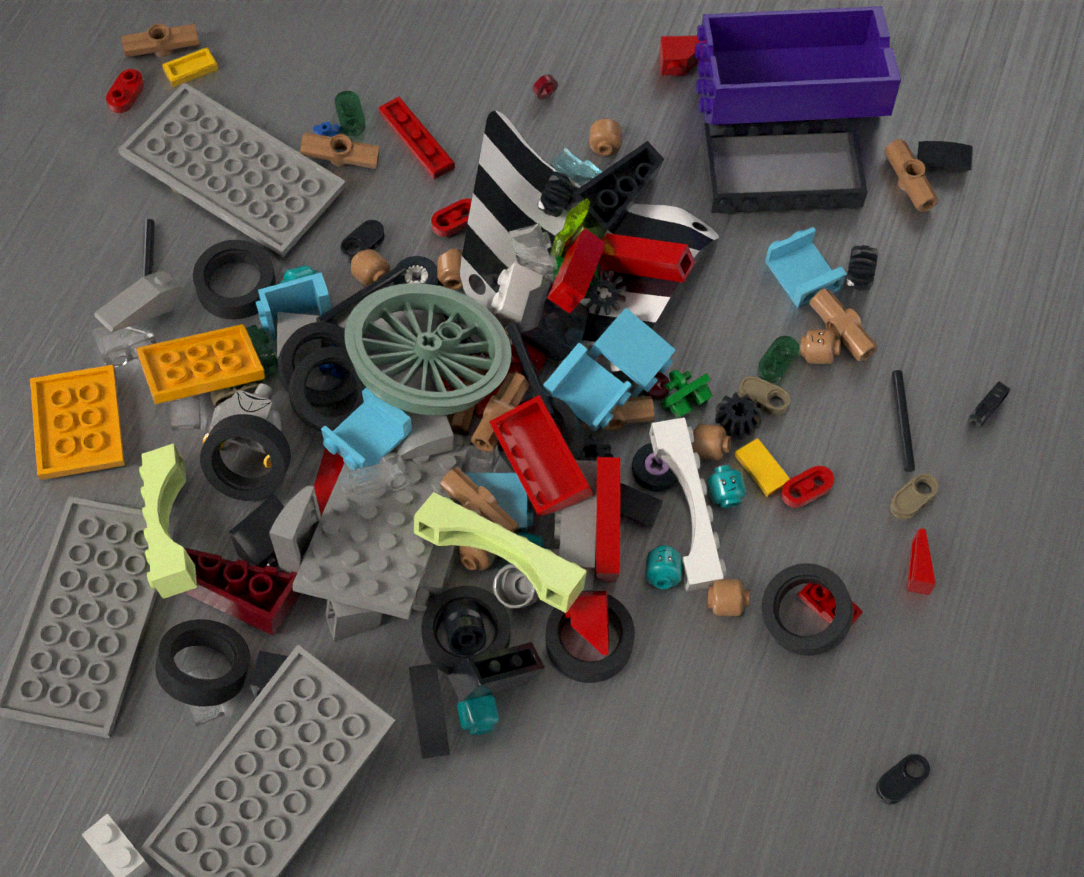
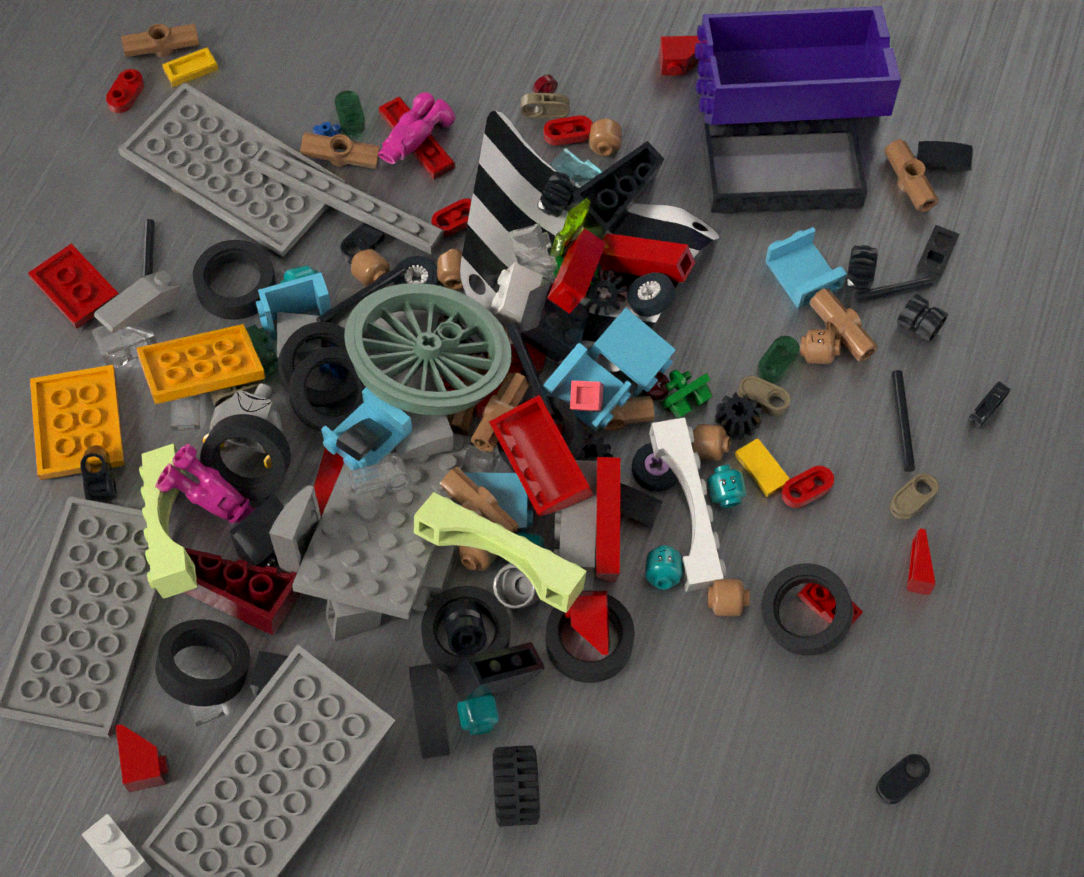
(73, 285): none -> red plate
(98, 480): none -> black piece
(140, 761): none -> red slope
(210, 493): none -> dark pink piece
(347, 199): none -> light grey tile
(362, 438): none -> black slope
(412, 130): none -> dark pink piece
(516, 785): none -> black tyre
(549, 105): none -> dark tan piece
(564, 130): none -> red plate
(586, 396): none -> coral brick
(653, 283): none -> black bush
(893, 289): none -> black bar
(925, 319): none -> black wheel
(938, 250): none -> black slope

